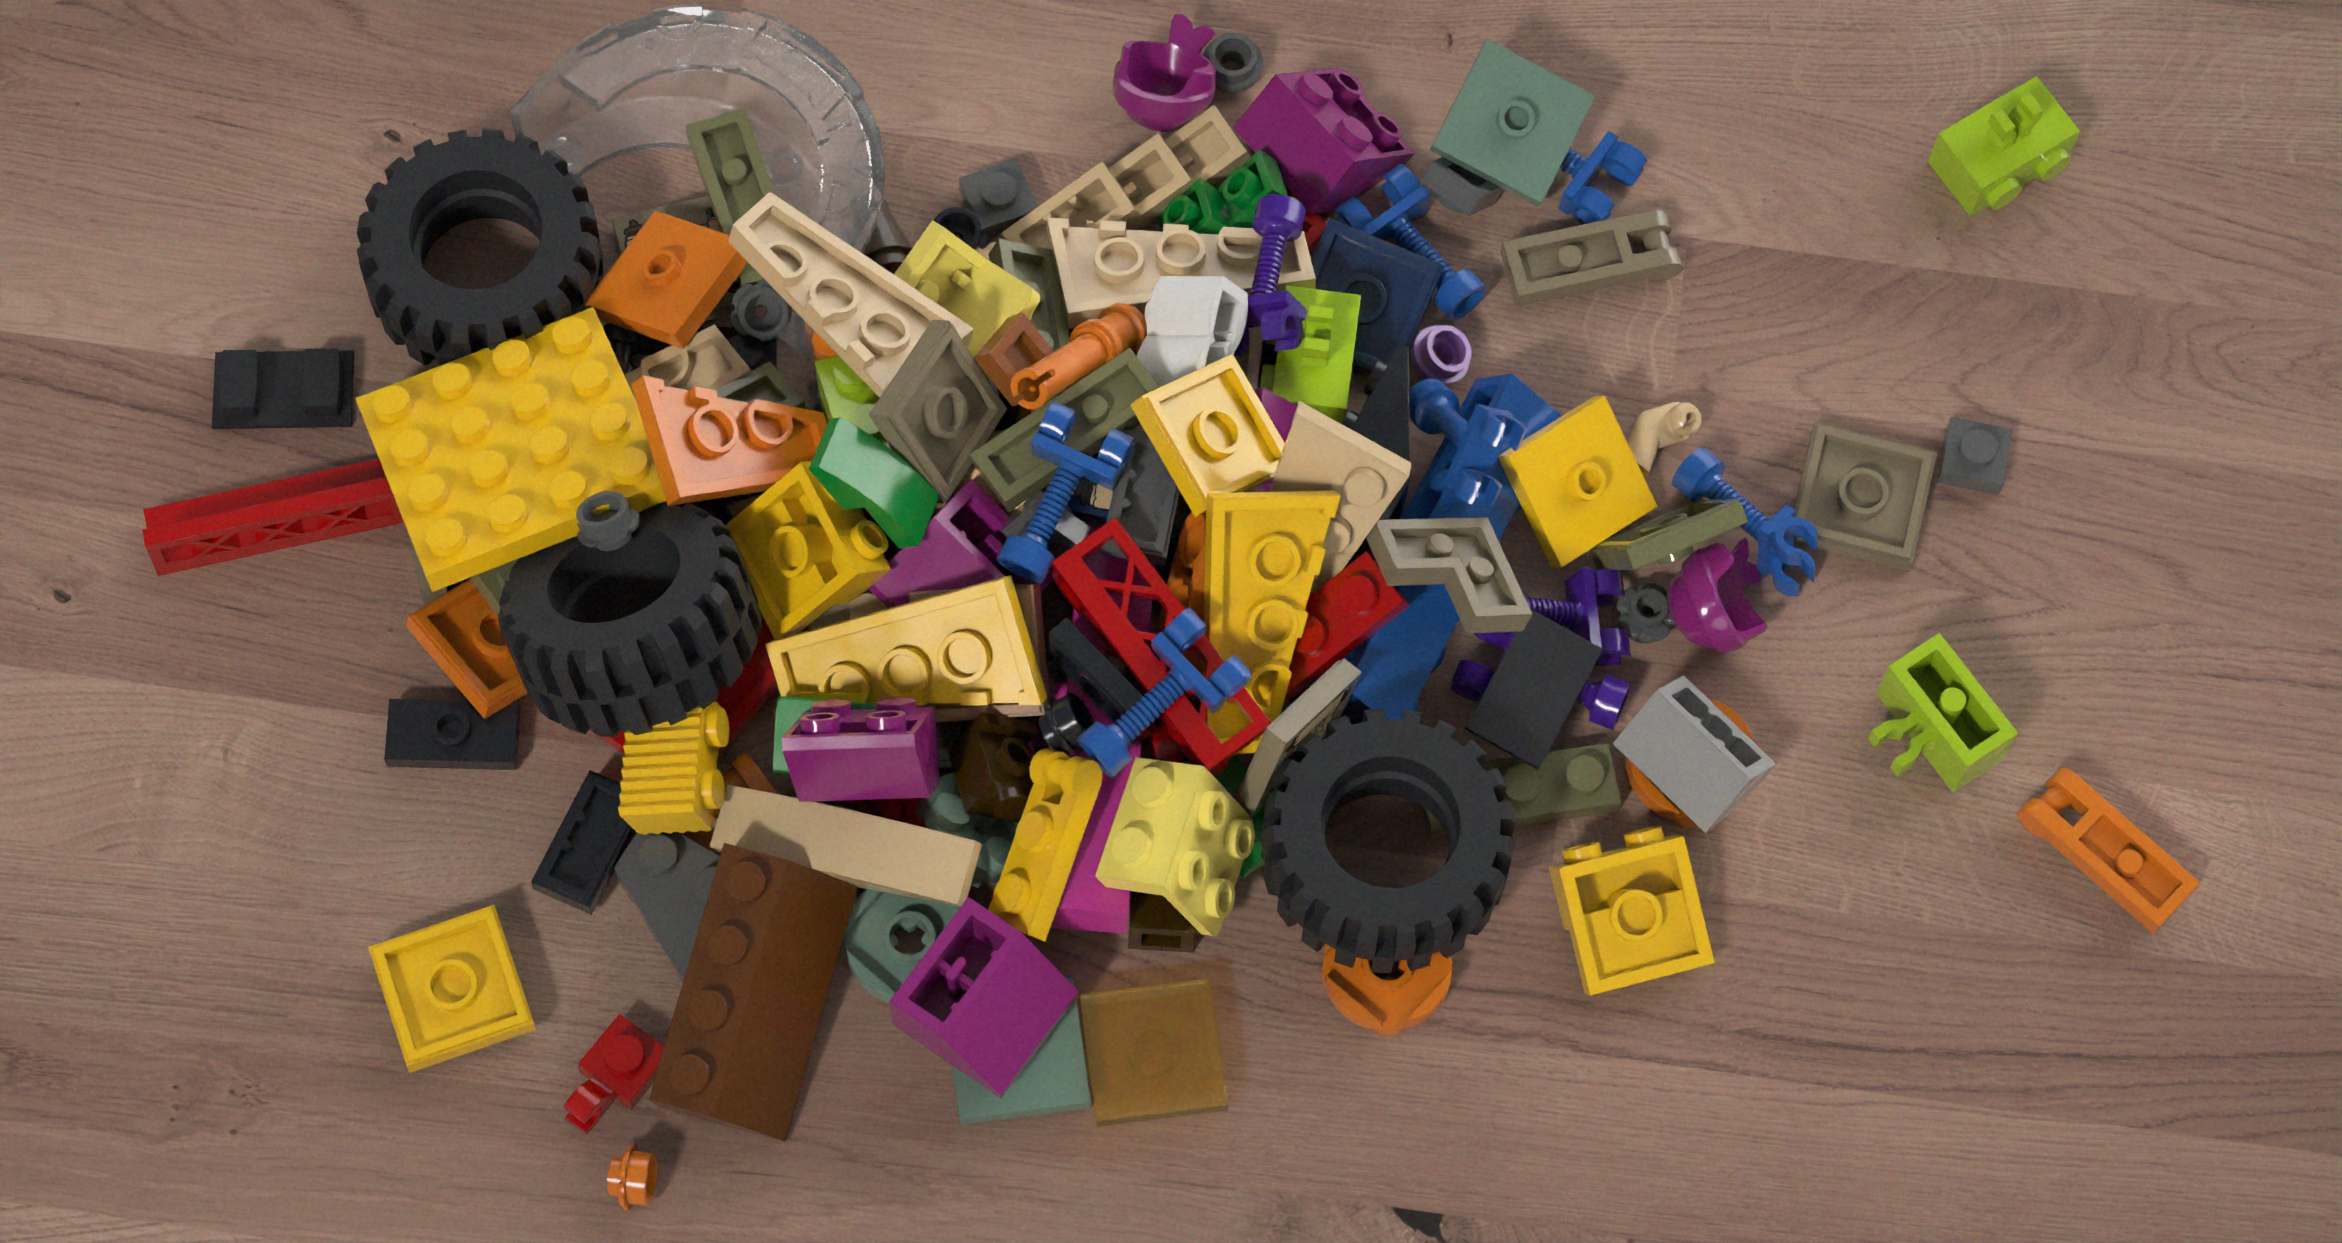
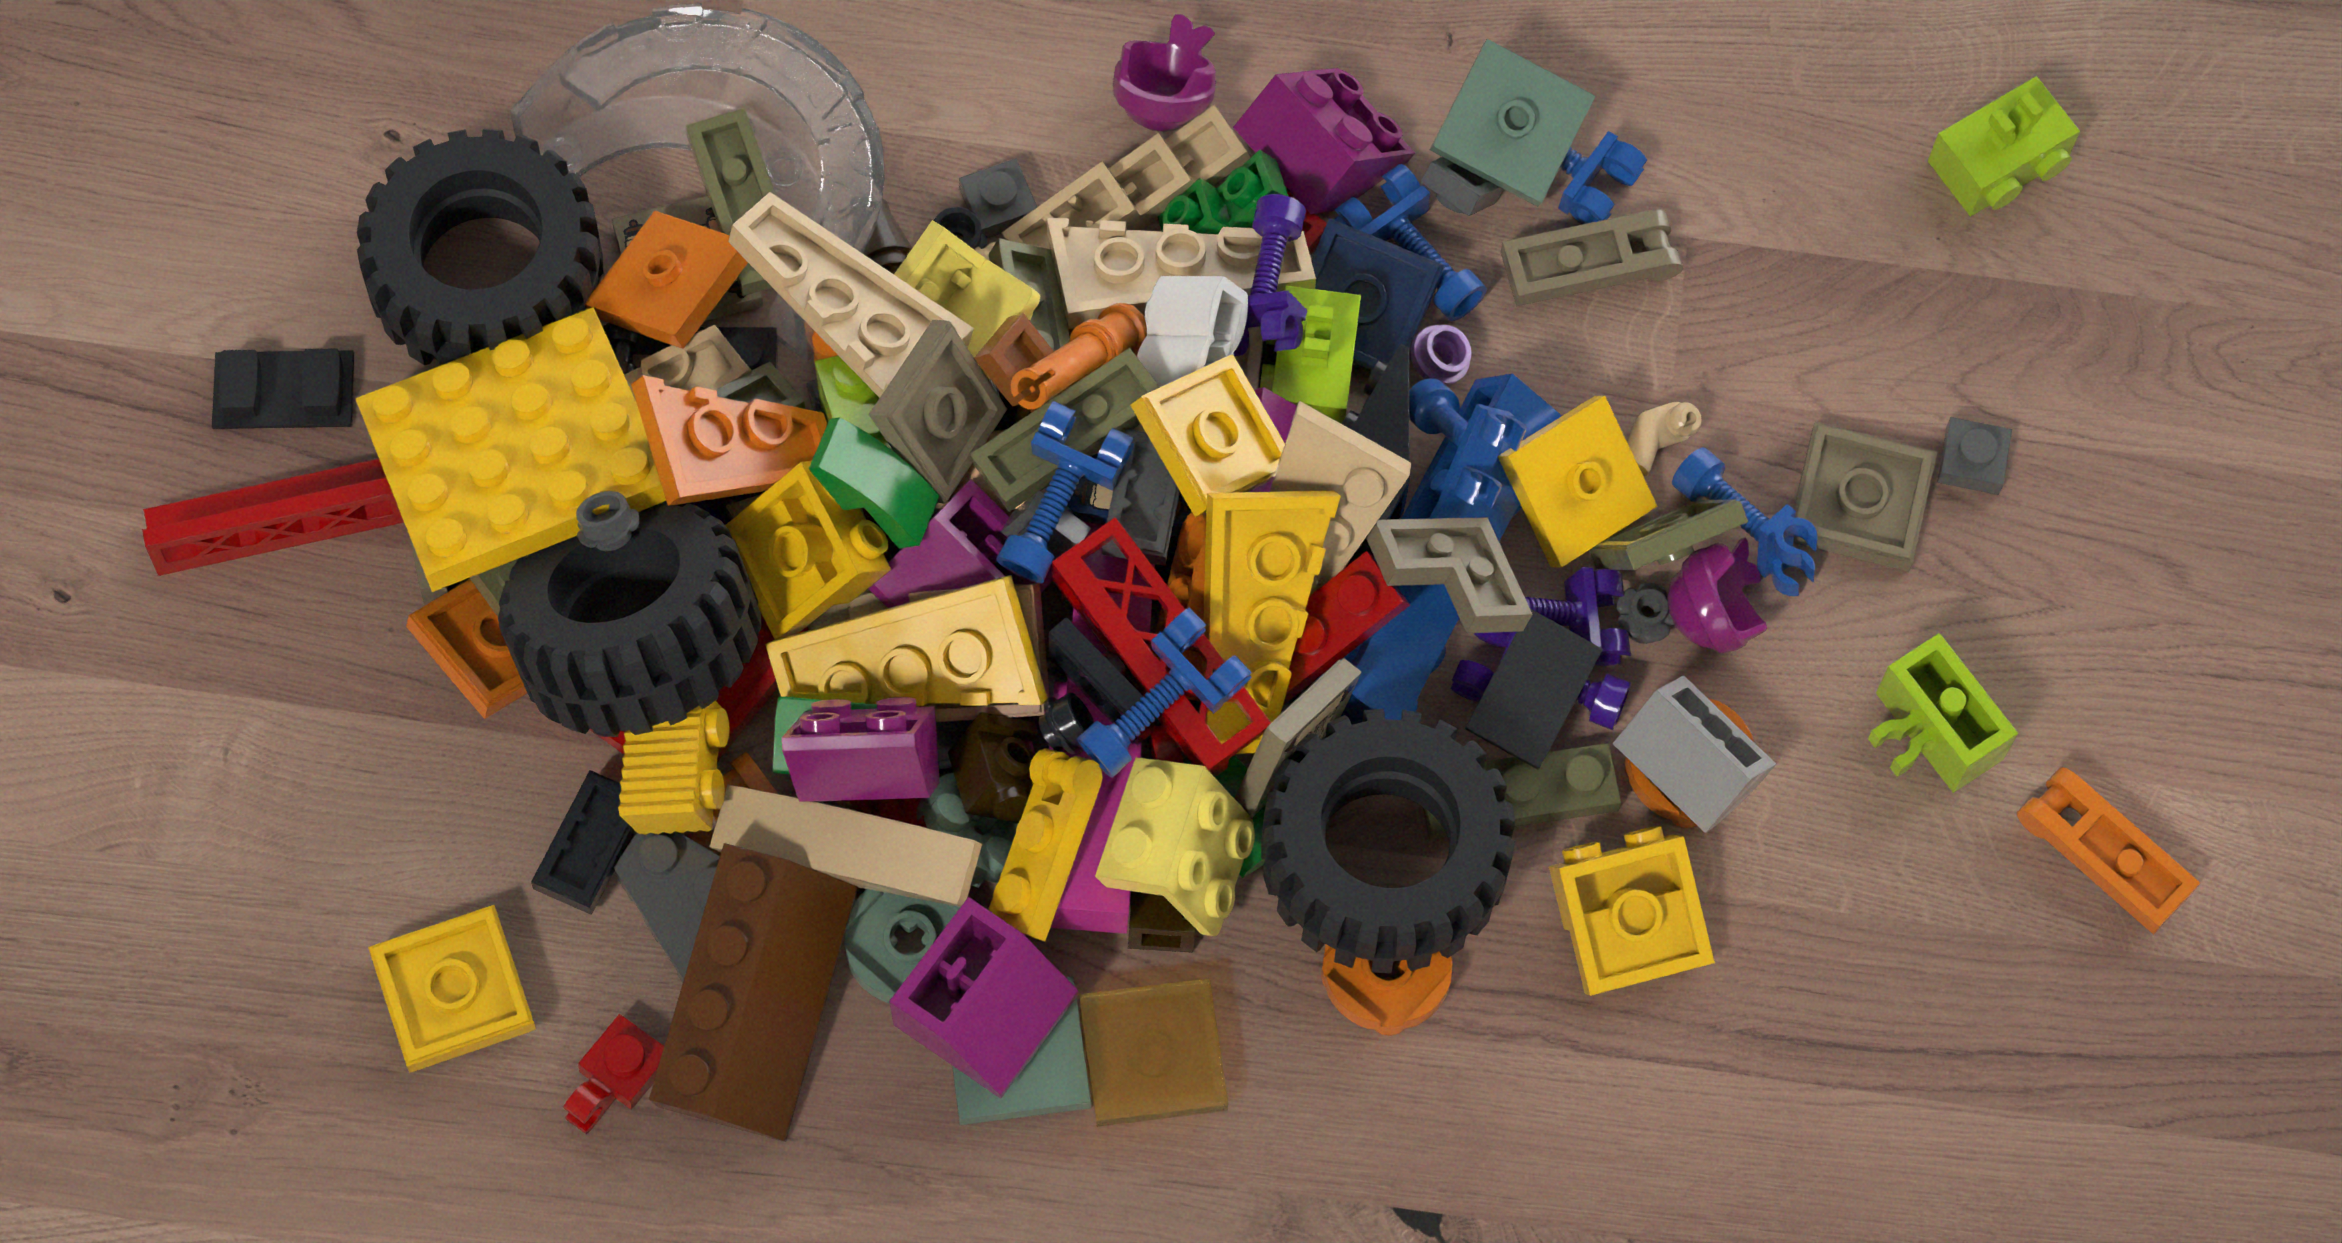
(450, 735): black plate -> none
(633, 1177): orange plate -> none
(762, 327): dark grey plate -> none
(1238, 49): dark grey plate -> none

